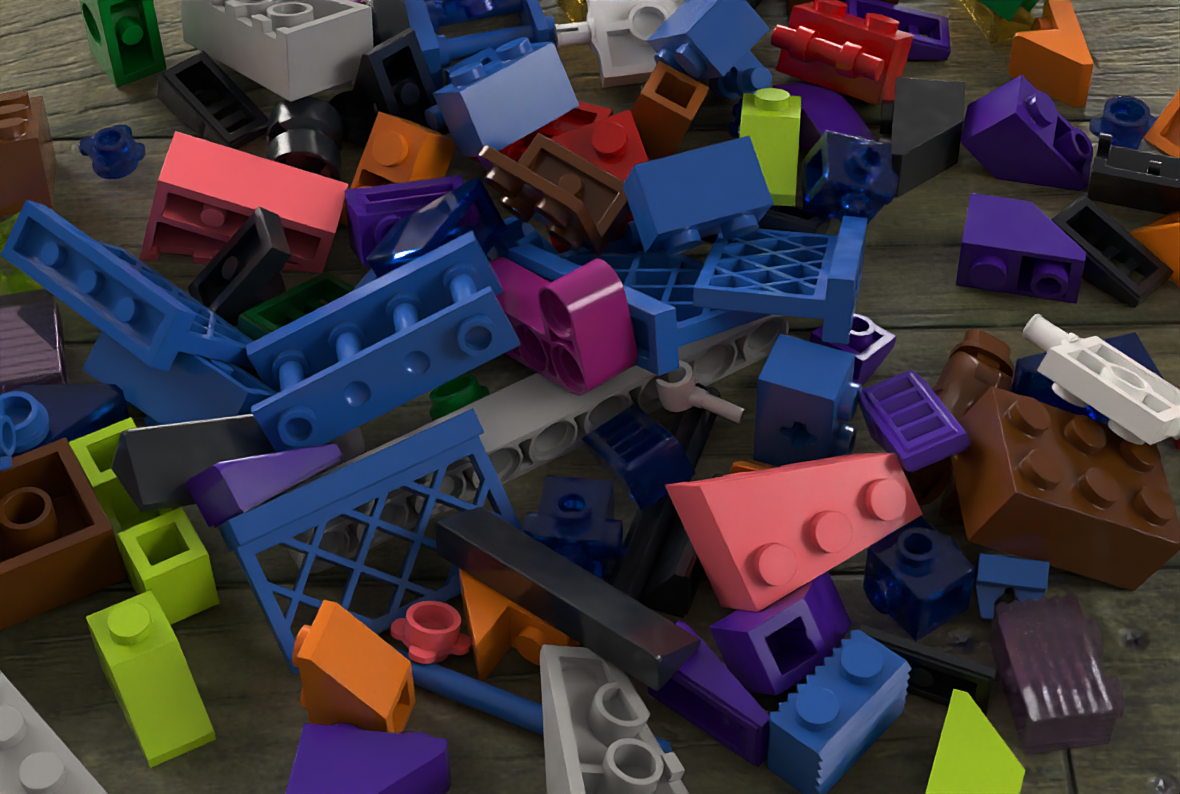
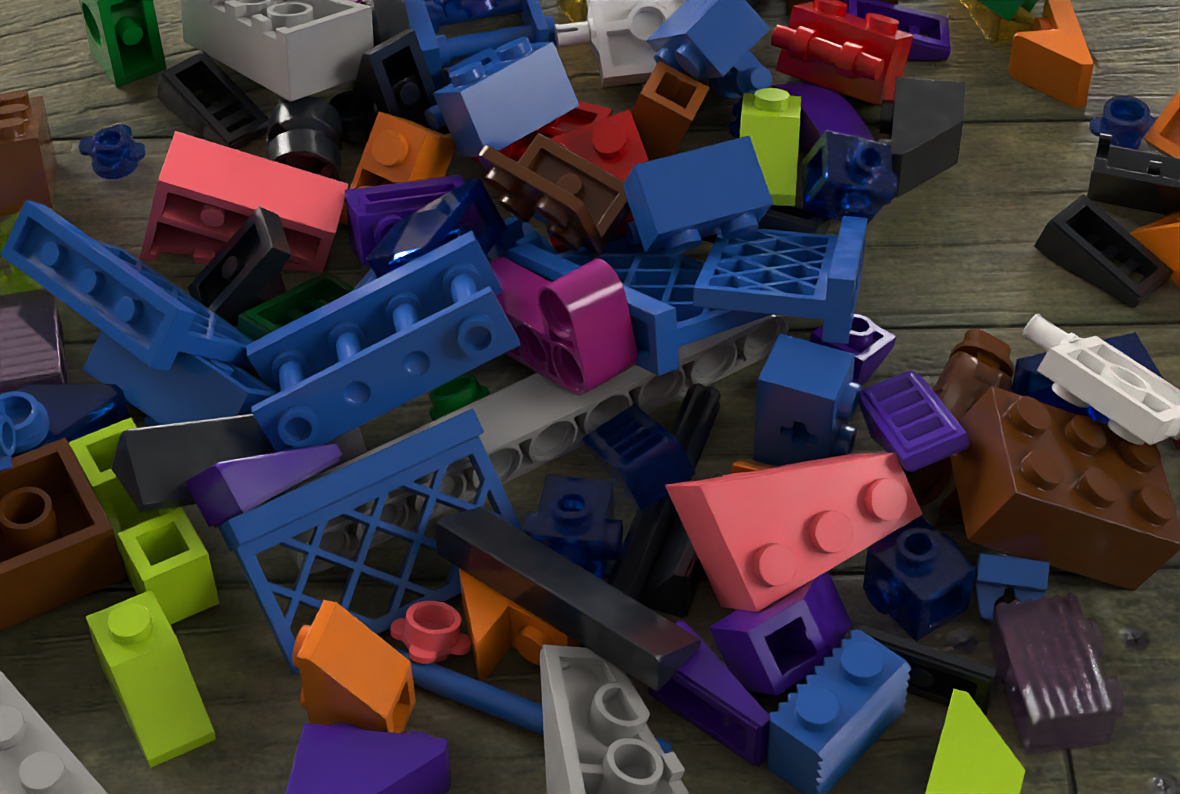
(683, 394): white hand -> none
(1018, 251): dark purple slope -> none
(1026, 138): dark purple slope -> none

